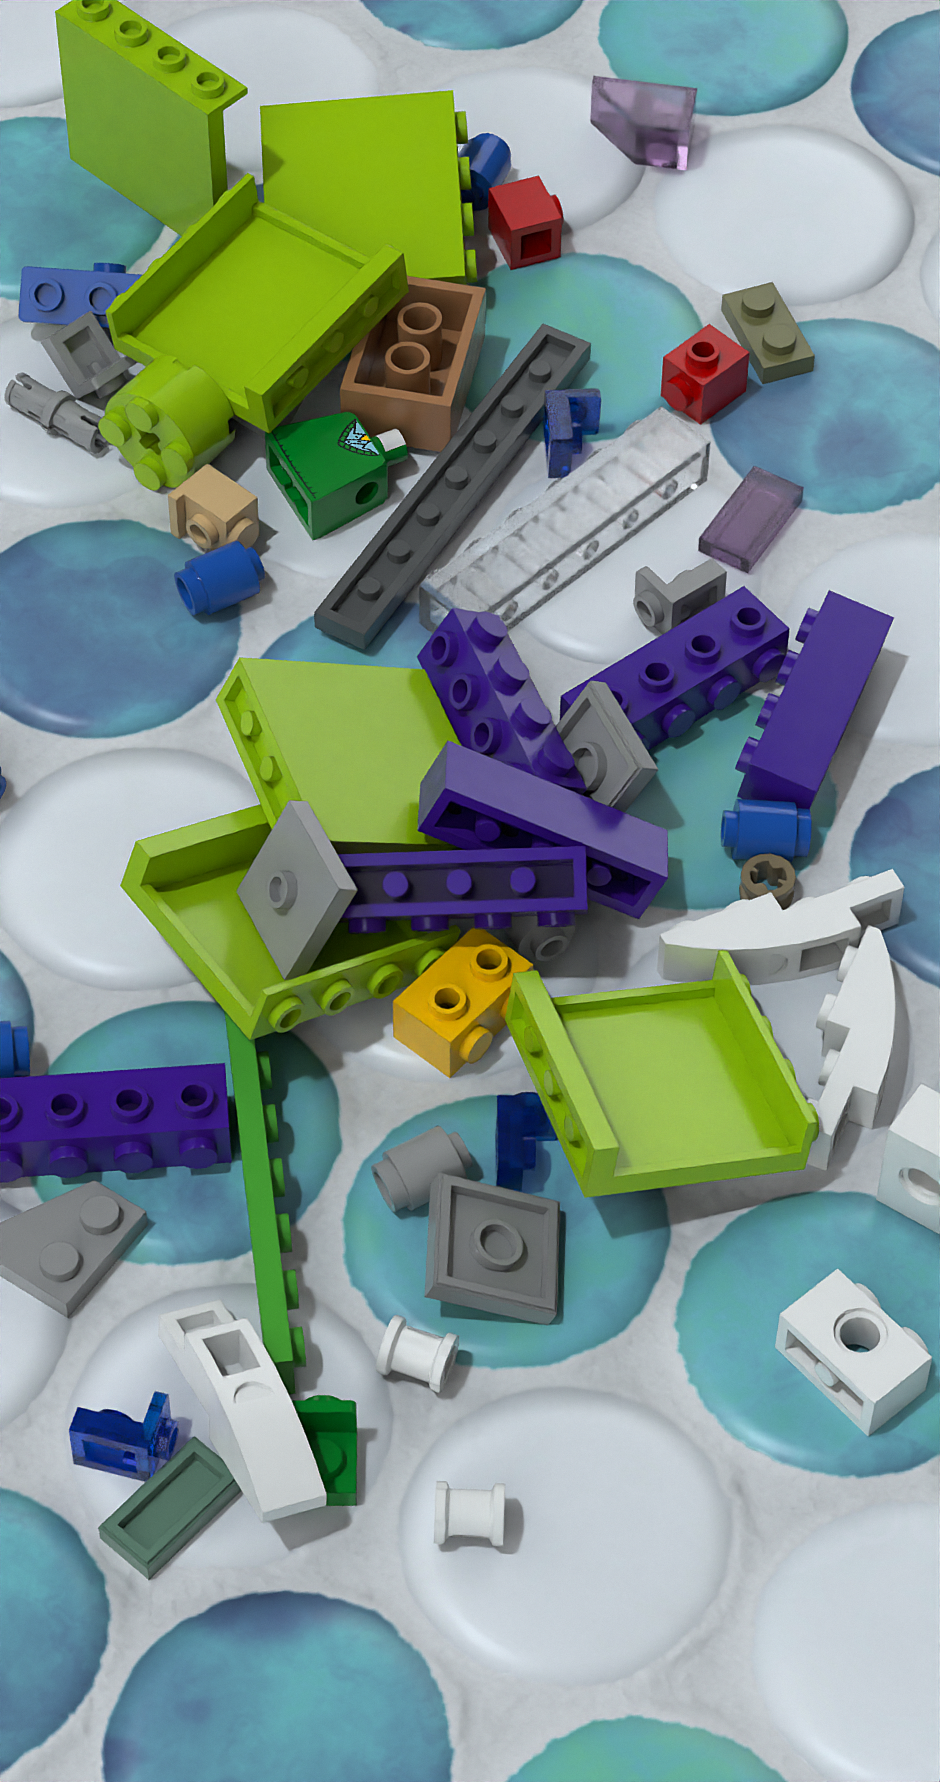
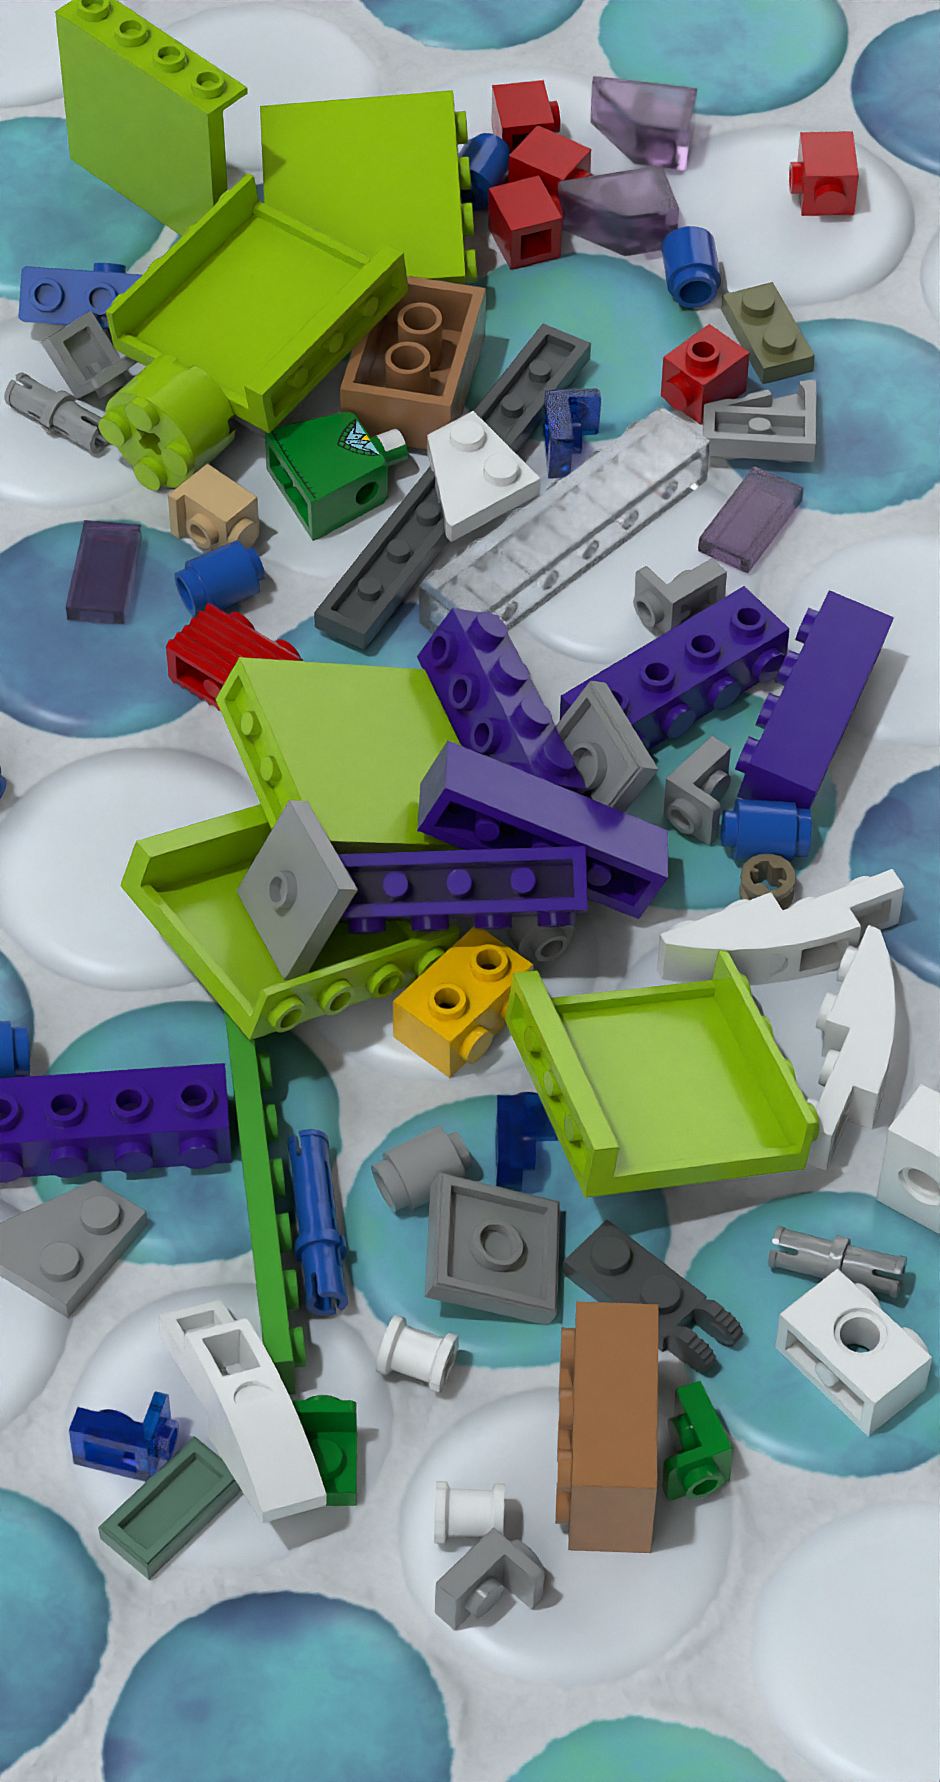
(104, 572): none -> clear purple tile
(211, 646): none -> red brick
(319, 1239): none -> blue pin
(476, 475): none -> white wing
(482, 1574): none -> light grey bracket
(520, 108): none -> red brick
(549, 157): none -> red brick
(608, 1427): none -> medium nougat brick
(621, 209): none -> clear purple slope
(622, 1271): none -> dark grey hinge
(691, 266): none -> blue brick
(696, 789): none -> light grey bracket
(701, 1446): none -> green bracket
(764, 426): none -> light grey wing
(822, 1257): none -> light grey pin
(825, 173): none -> red brick

